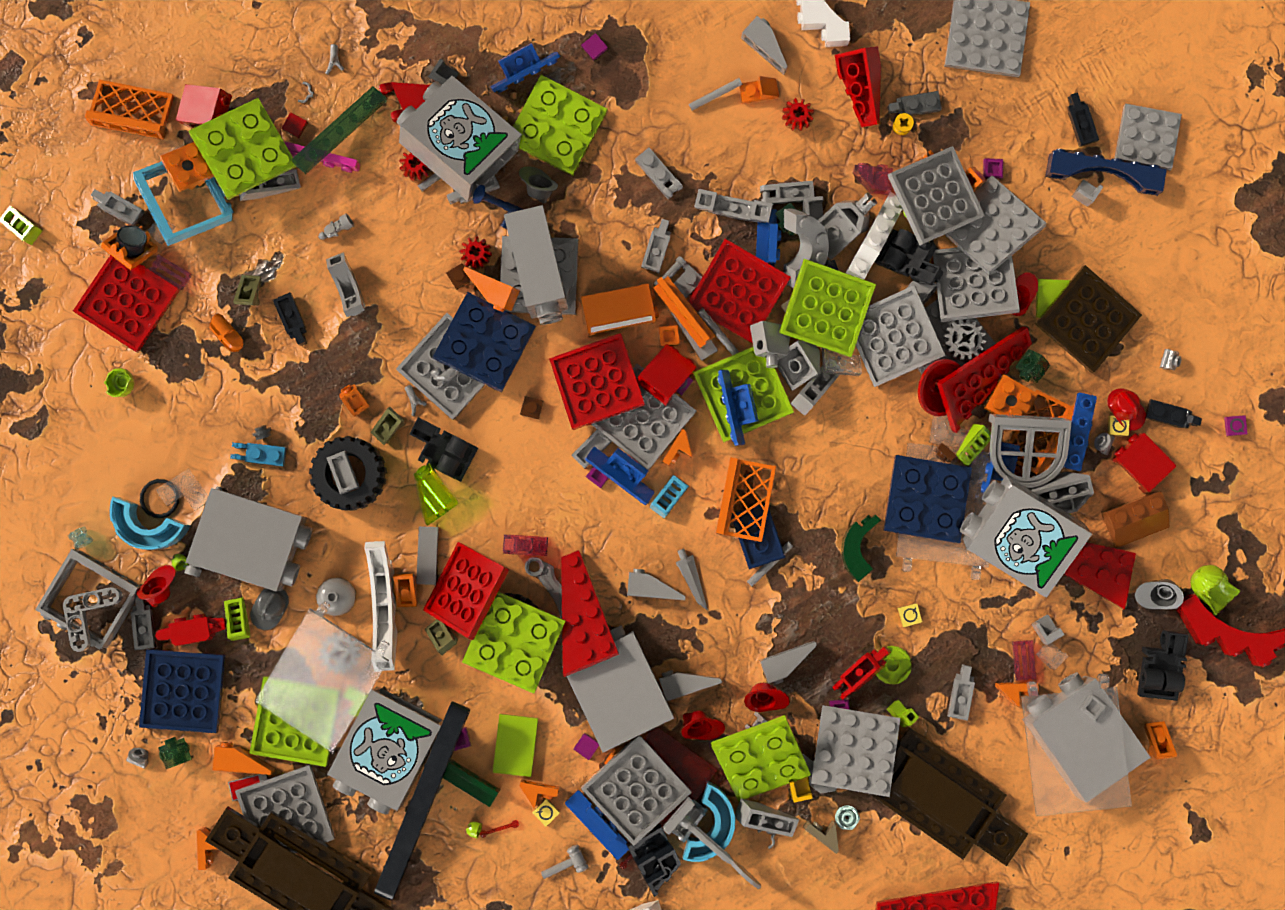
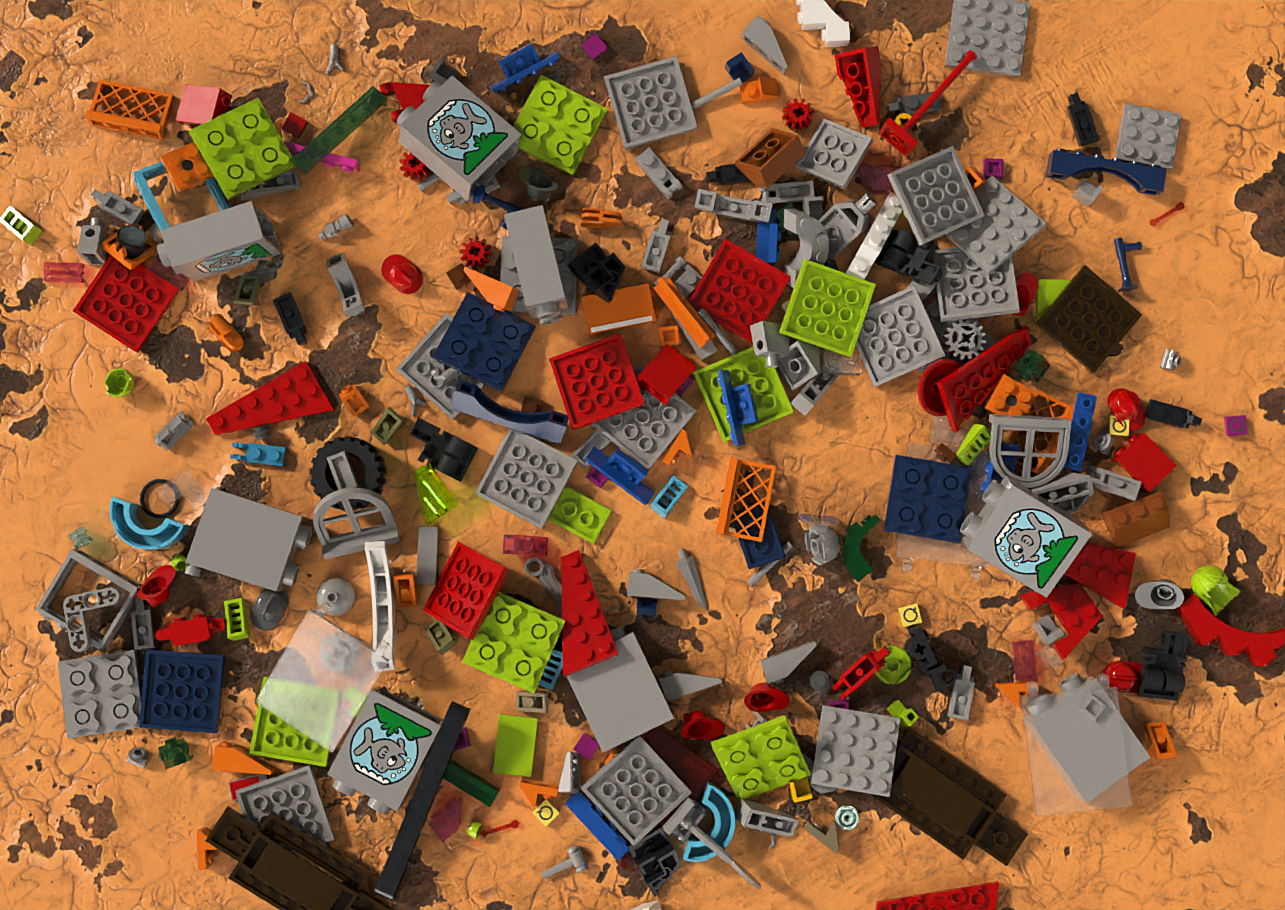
(80, 273): none -> clear pink tile
(90, 242): none -> light grey torso
(100, 693): none -> light grey piece
(173, 431): none -> light grey hinge
(219, 242): none -> light grey brick
(282, 399): none -> red wing
(355, 540): none -> light grey window
(402, 274): none -> red piece
(447, 821): none -> clear pink slope
(472, 401): none -> dark blue arch
(526, 477): none -> light grey piece
(532, 702): none -> dark tan slope
(559, 654): none -> medium azure slope
(571, 774): none -> light grey slope
(580, 515): none -> lime tile
(598, 271): none -> black slope
(600, 218): none -> orange arm
(646, 607): none -> dark blue tile
(650, 102): none -> light grey plate
(727, 175): none -> black hinge
(739, 68): none -> dark blue panel
(770, 157): none -> dark orange slope
(818, 522): none -> clear piece
(819, 680): none -> dark grey plate
(823, 545): none -> light grey cylinder
(834, 153): none -> light grey plate
(899, 136): none -> red tile
(928, 655): none -> black plate
(1073, 610): none -> red wing
(1114, 483): none -> light grey plate
(1120, 247): none -> dark blue piece
(1123, 675): none -> red piece
(1179, 206): none -> clear red hinge

